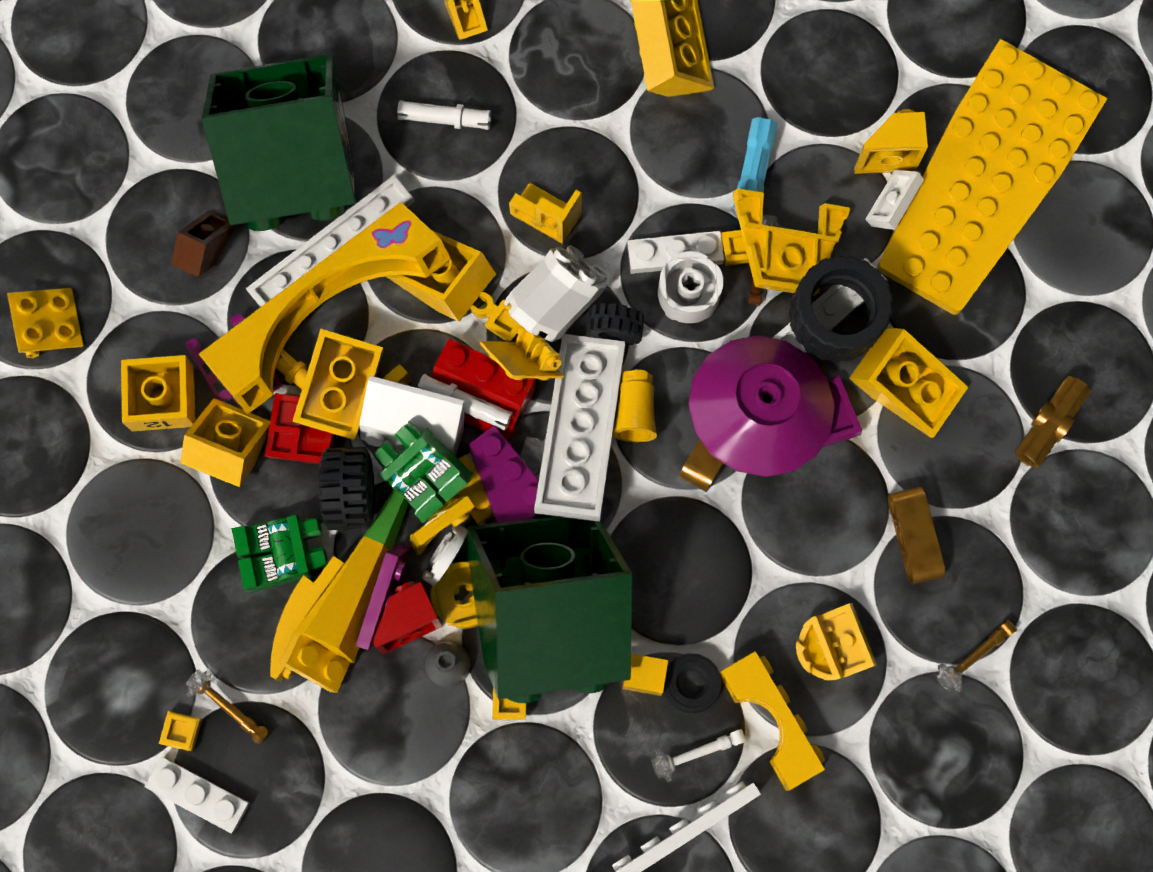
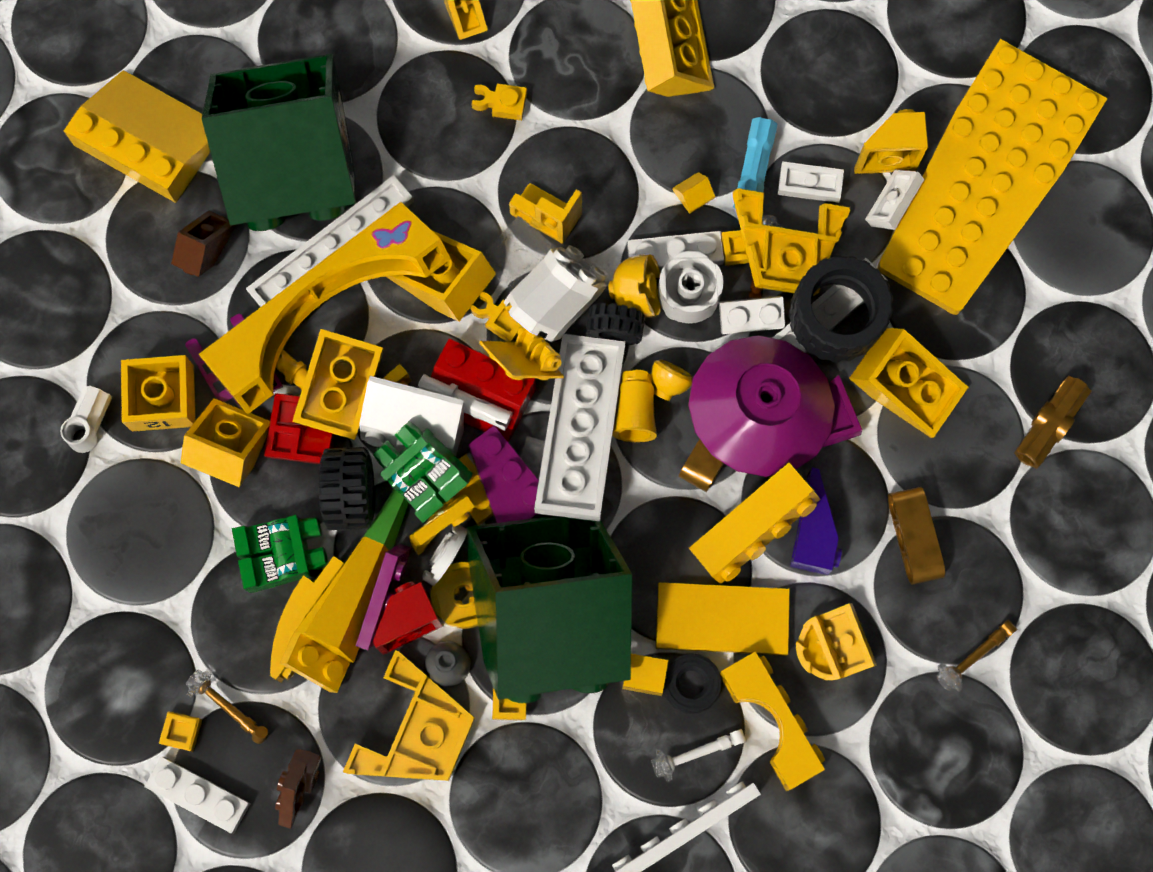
(44, 320): yellow hinge -> none
(87, 416): none -> white piece
(142, 134): none -> yellow slope
(292, 784): none -> reddish brown plate
(428, 735): none -> yellow wing
(457, 116): white pin -> none
(505, 101): none -> yellow plate
(517, 252): none -> clear tile
(636, 284): none -> yellow cylinder
(669, 379): none -> yellow brick
(694, 192): none -> yellow slope
(722, 618): none -> yellow tile
(752, 314): none -> white plate
(755, 524): none -> yellow brick
(810, 182): none -> white plate
(816, 534): none -> dark purple slope

